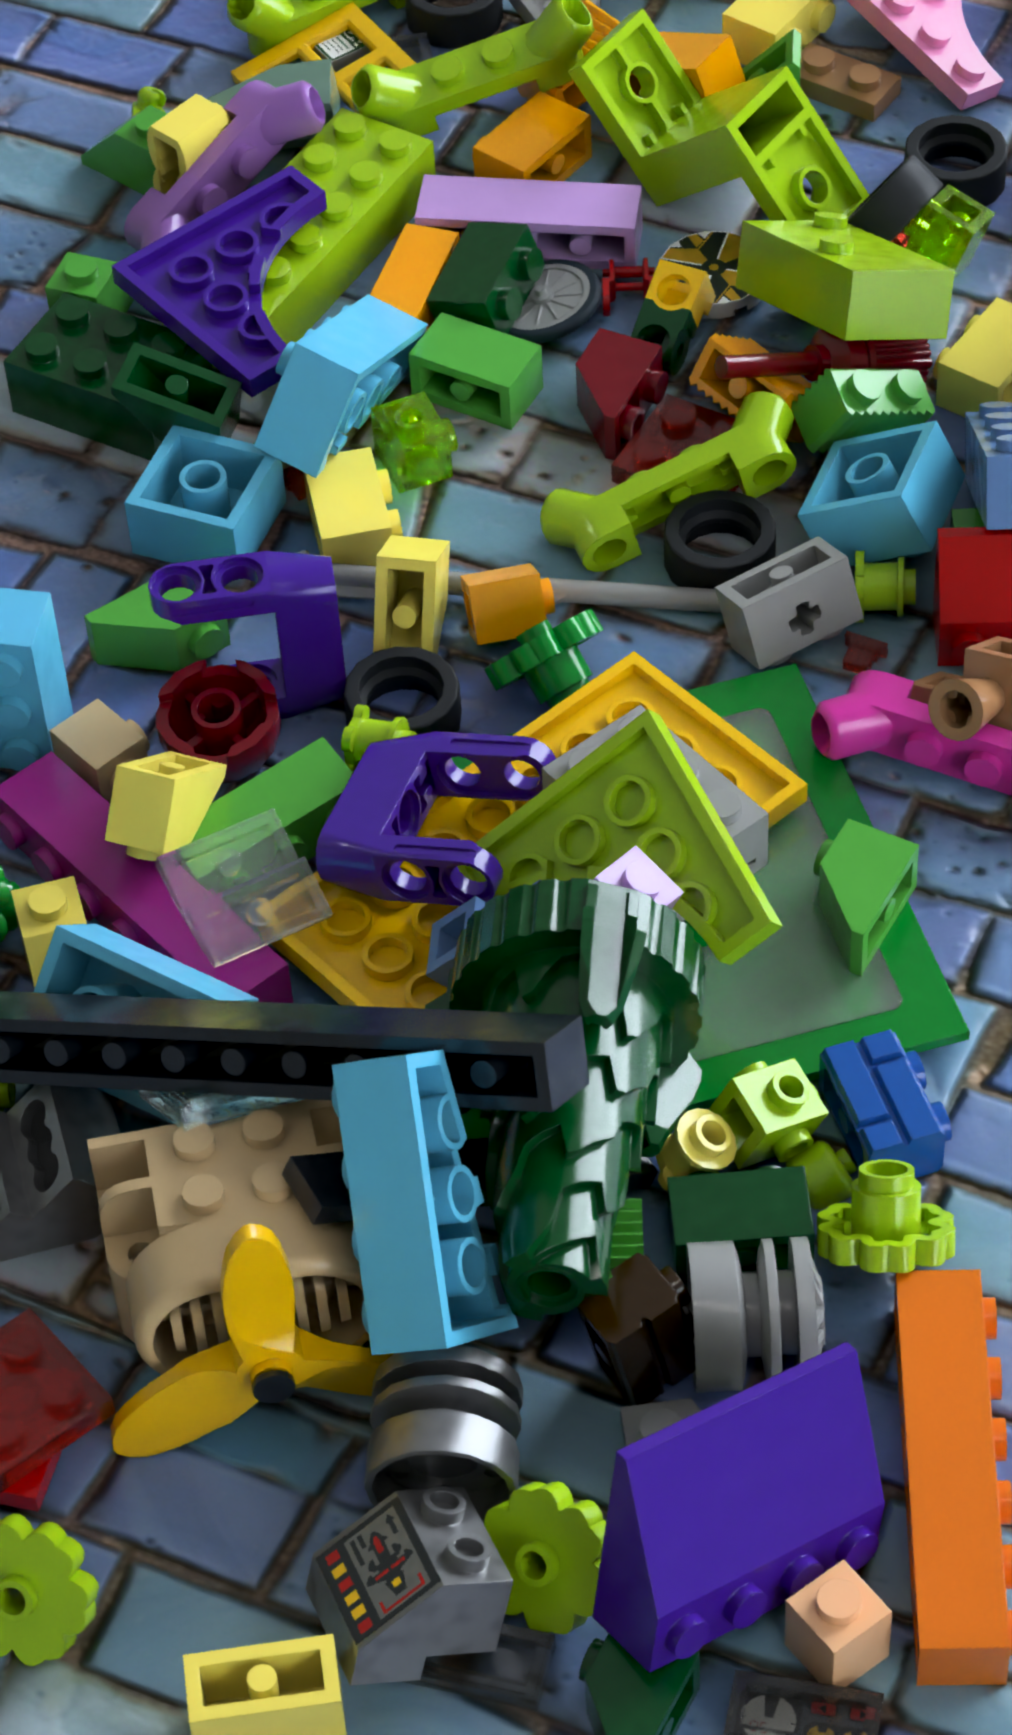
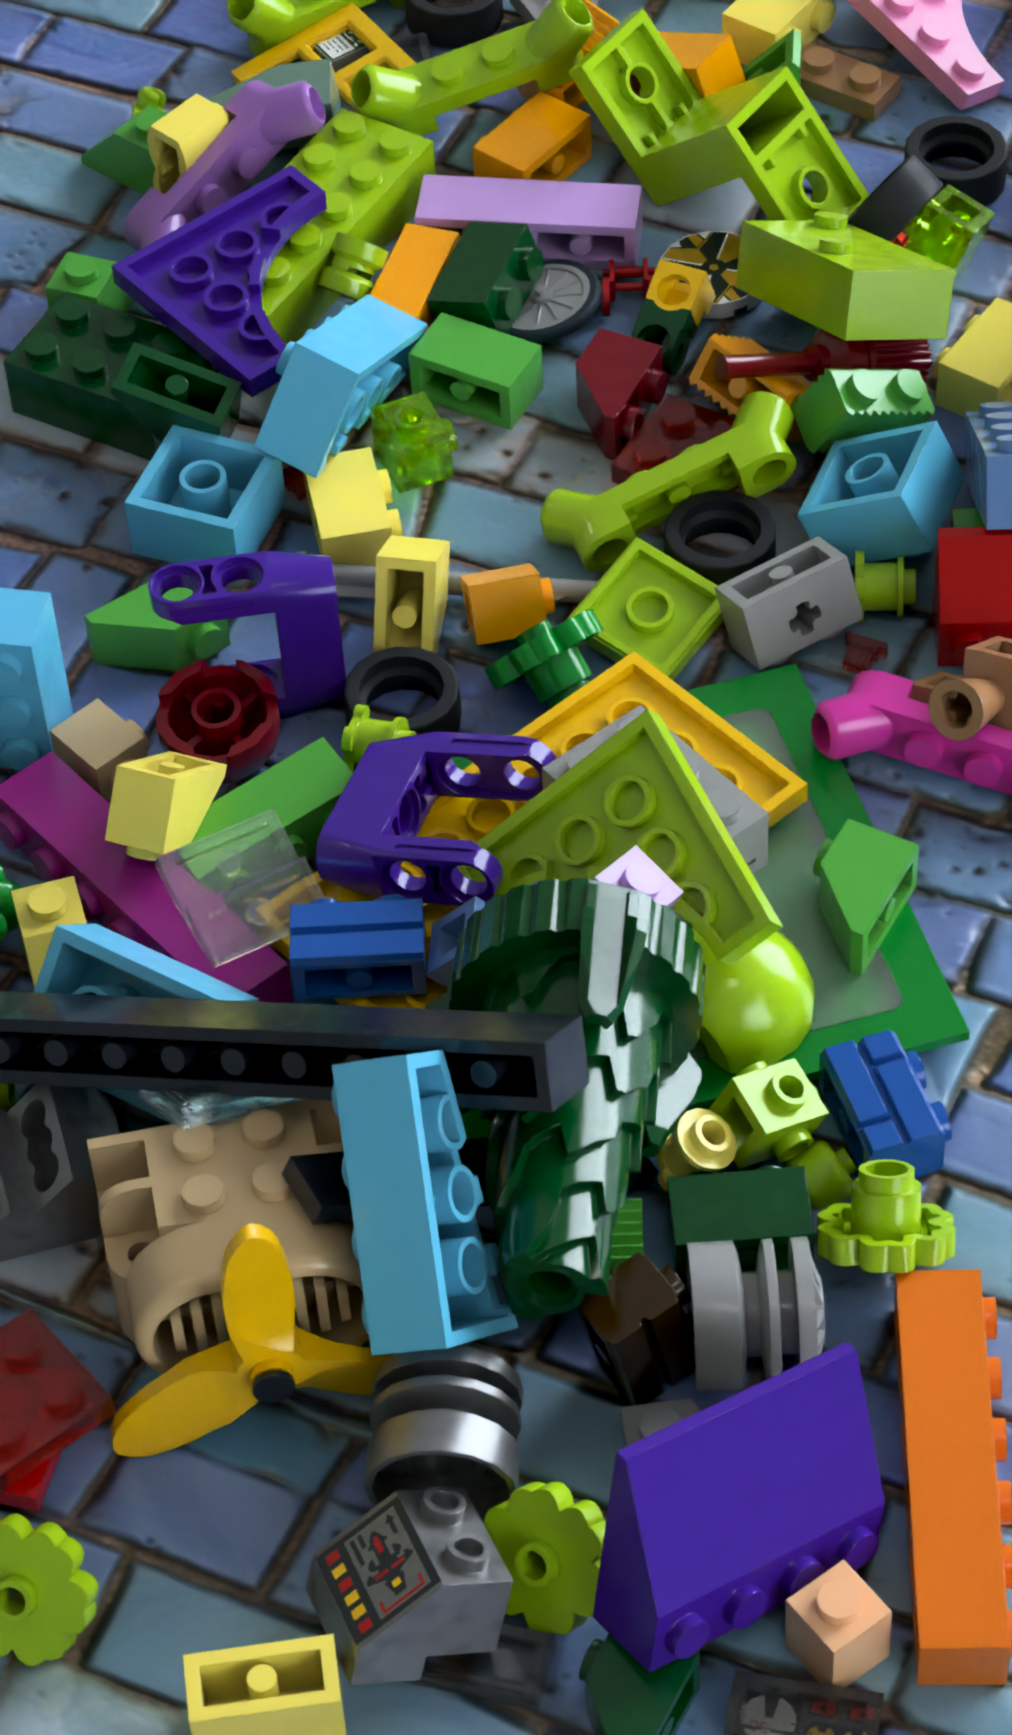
(357, 255): none -> lime wheel
(358, 948): none -> blue brick
(652, 609): none -> lime tile
(756, 1005): none -> lime cylinder

